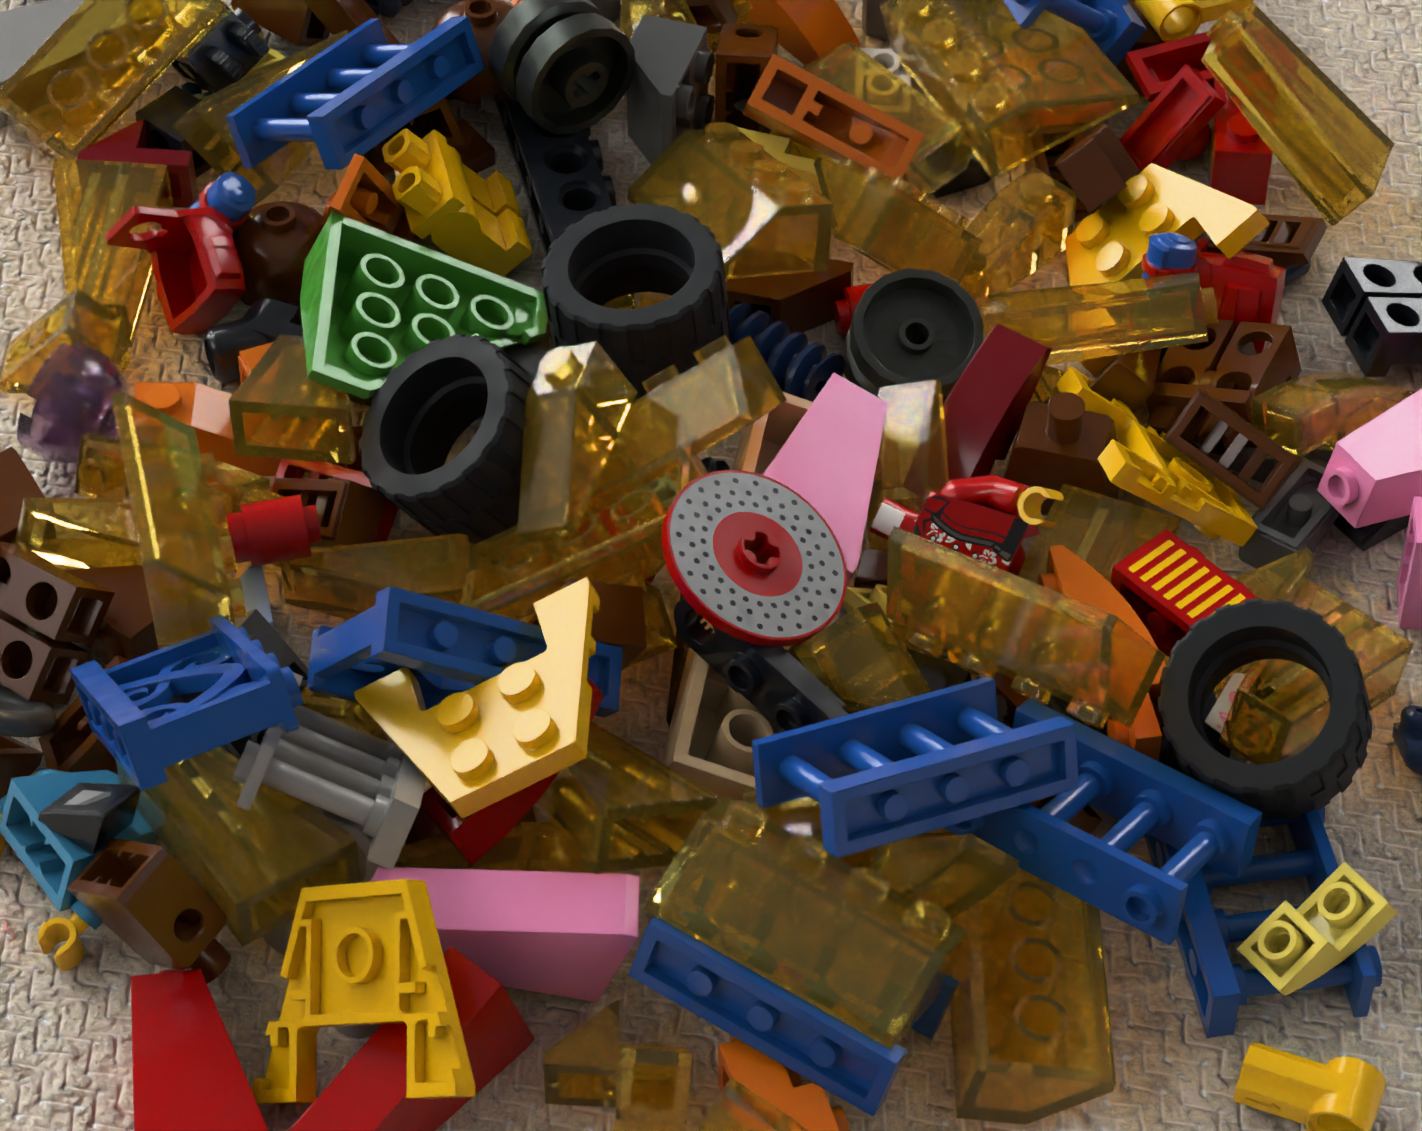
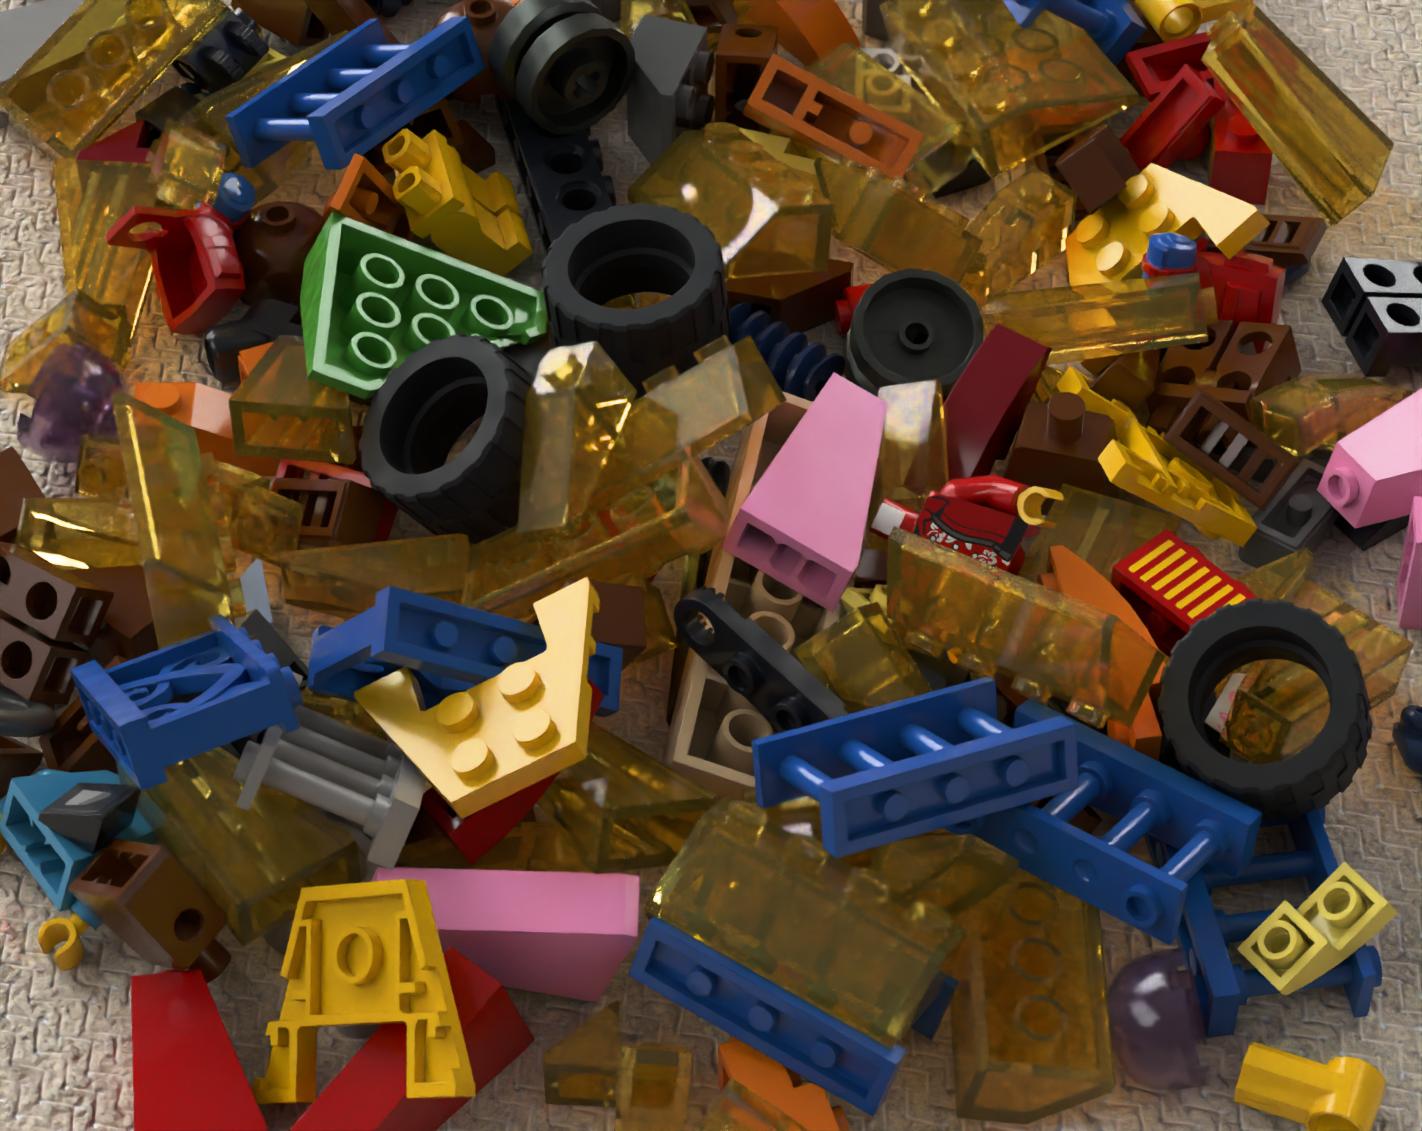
(186, 166): none -> clear yellow slope
(273, 531): red brick -> none
(708, 559): piece -> none
(1158, 1022): none -> cylinder

